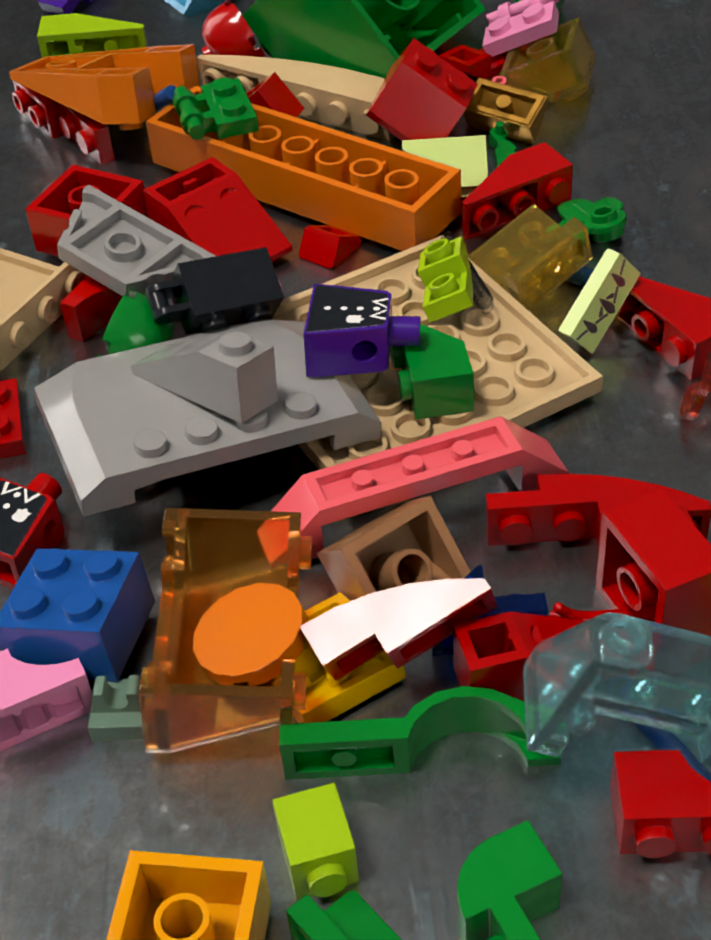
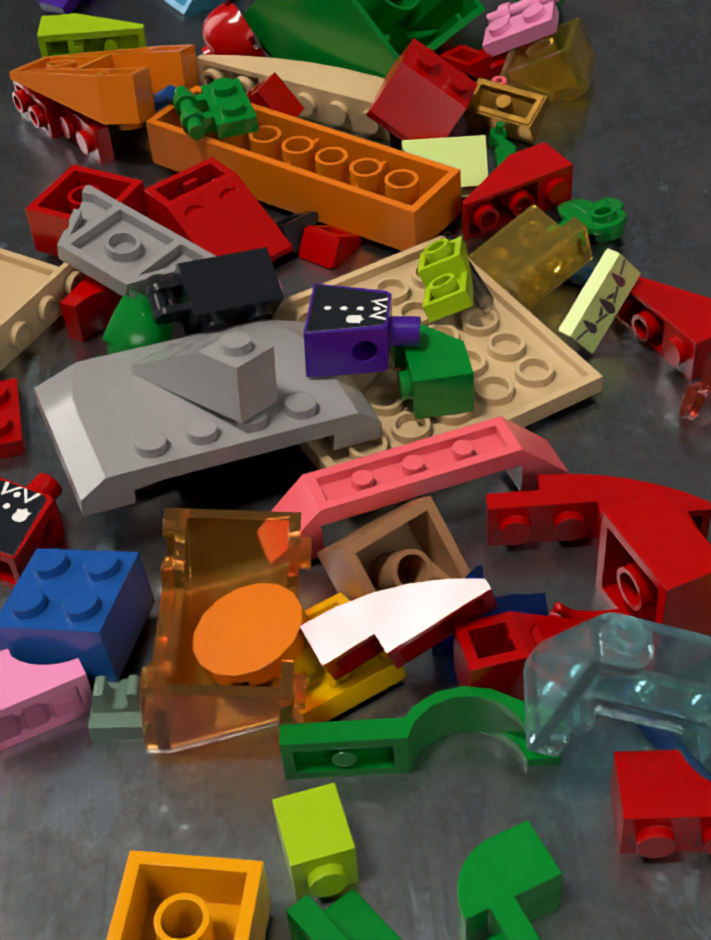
(294, 226): none -> black slope

